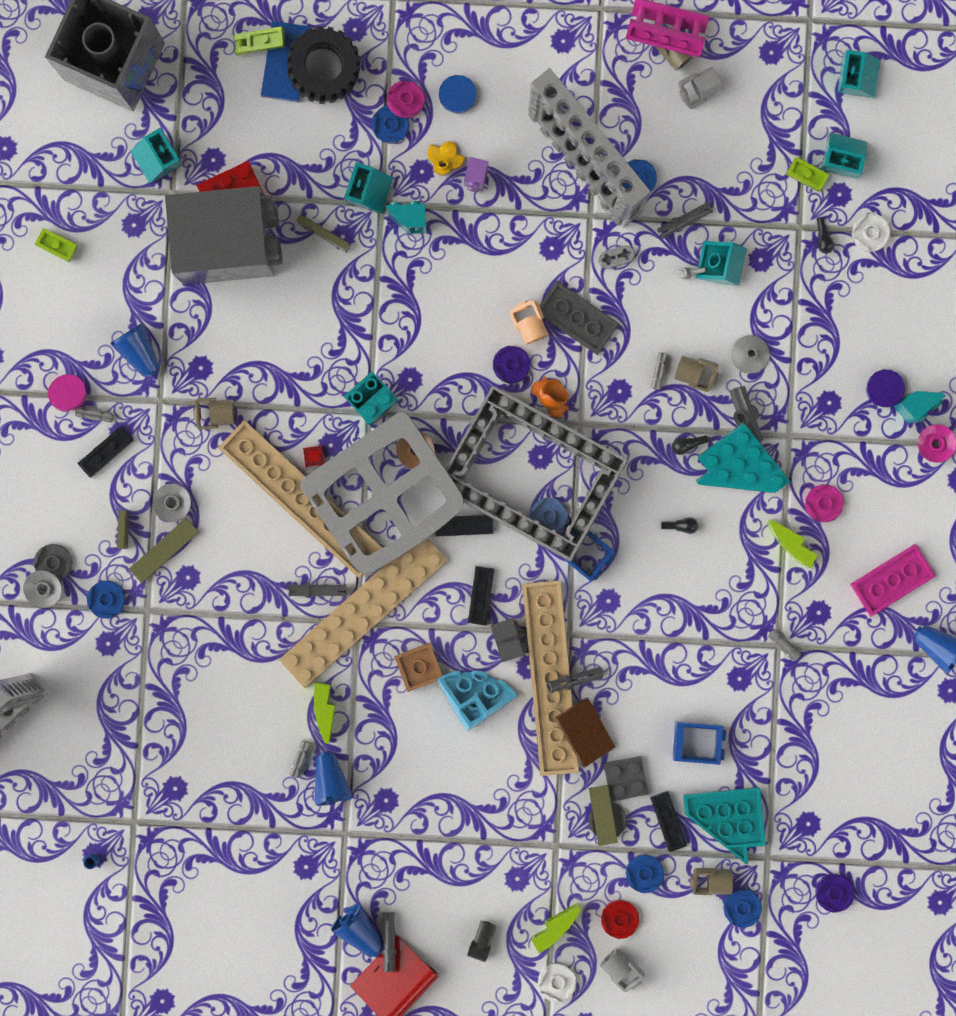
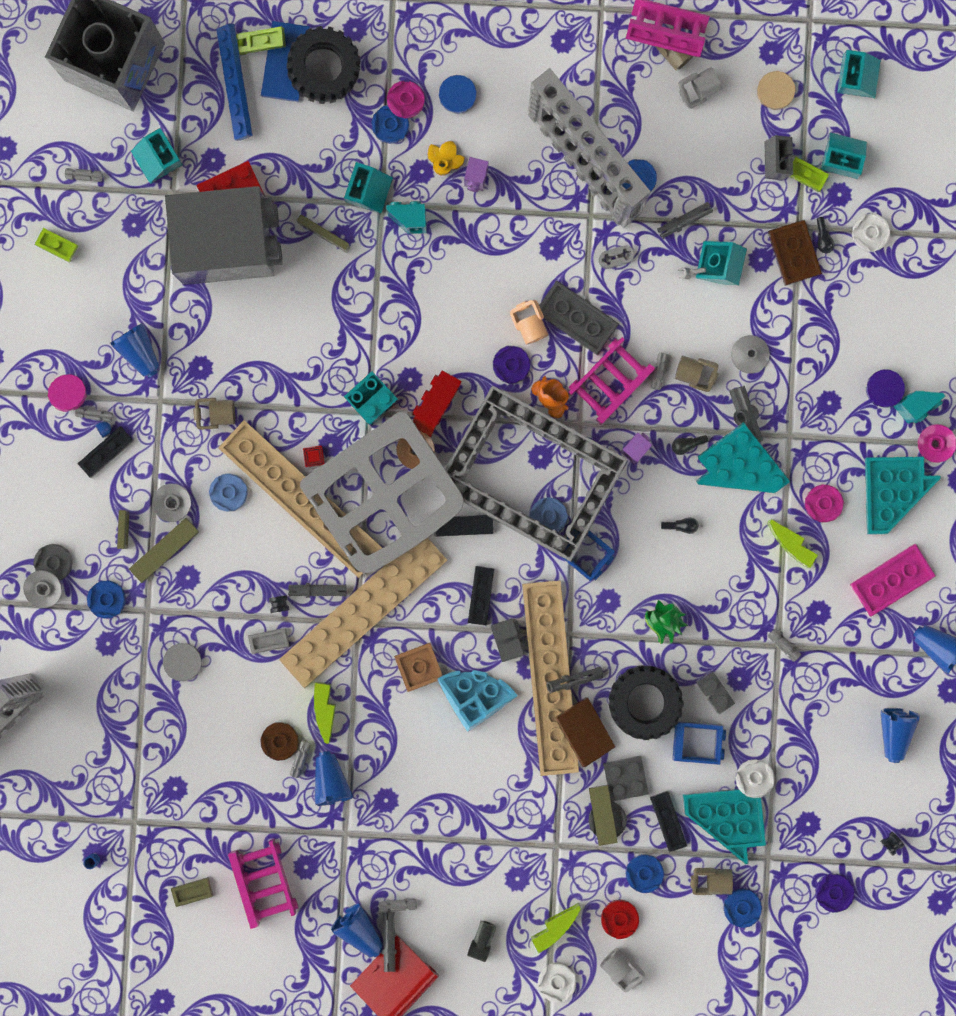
(84, 175): none -> light grey axle
(103, 428): none -> blue hinge
(182, 662): none -> light grey tile
(192, 892): none -> olive tile
(228, 492): none -> medium blue tile
(234, 82): none -> blue plate
(249, 897): none -> dark pink fence
(268, 640): none -> light grey tile
(278, 604): none -> black wheel
(279, 741): none -> reddish brown tile
(397, 905): none -> light grey axle
(435, 402): none -> red wedge
(628, 384): none -> dark pink fence
(636, 447): none -> medium lavender brick
(665, 621): none -> green hair
(672, 702): none -> black tyre
(712, 686): none -> dark grey piece
(755, 778): none -> white tile
(775, 150): none -> dark grey piece
(776, 90): none -> tan tile
(794, 252): none -> reddish brown tile
(892, 843): none -> black wheel
(893, 490): none -> teal wing
(897, 732): none -> blue cone

